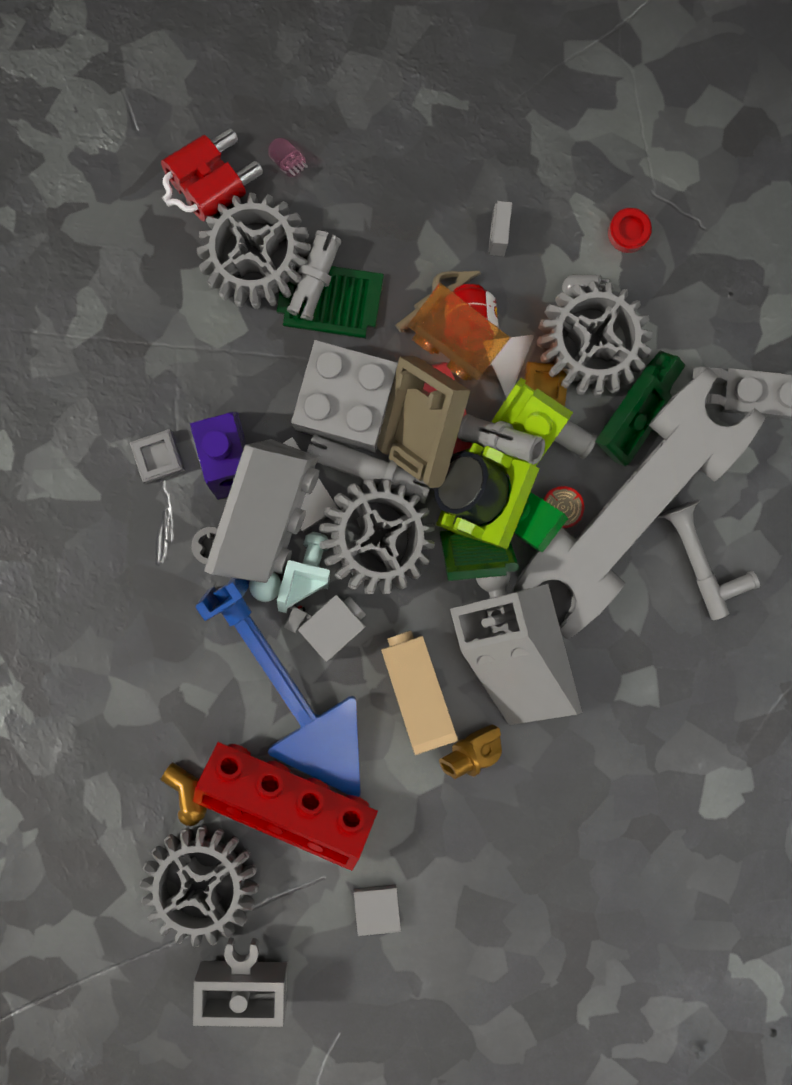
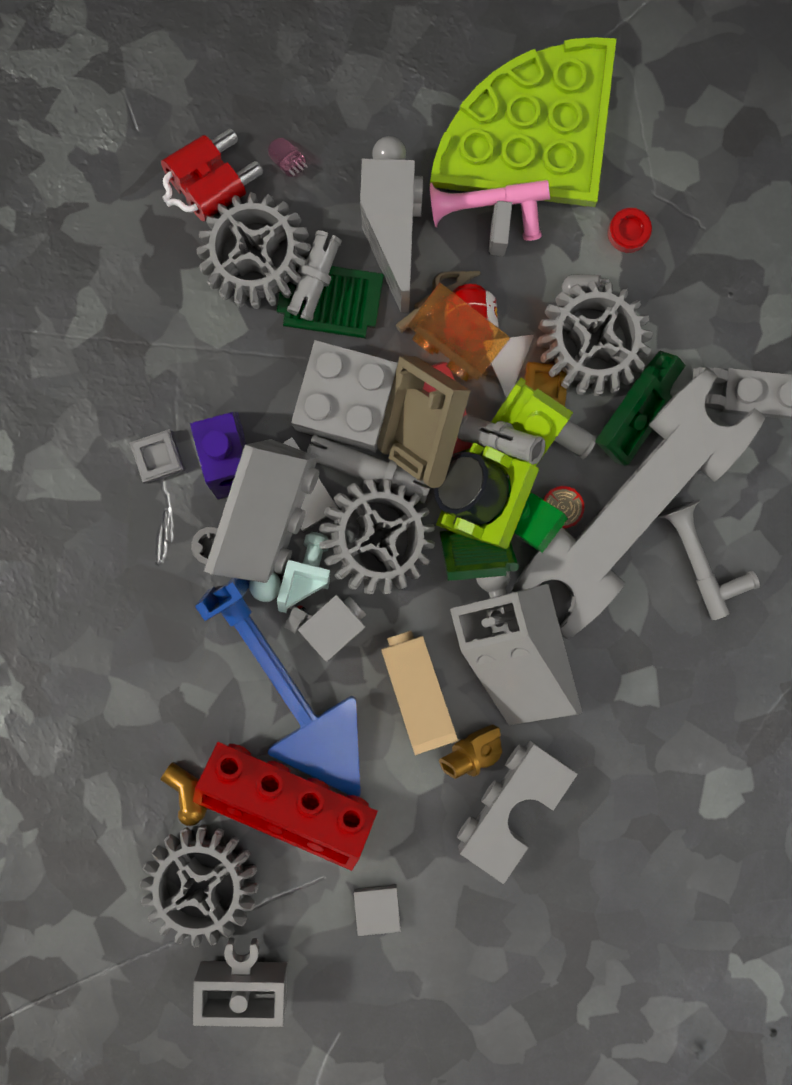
(388, 203): none -> light grey slope
(524, 193): none -> bright pink piece
(531, 776): none -> light grey arch
(534, 123): none -> lime plate

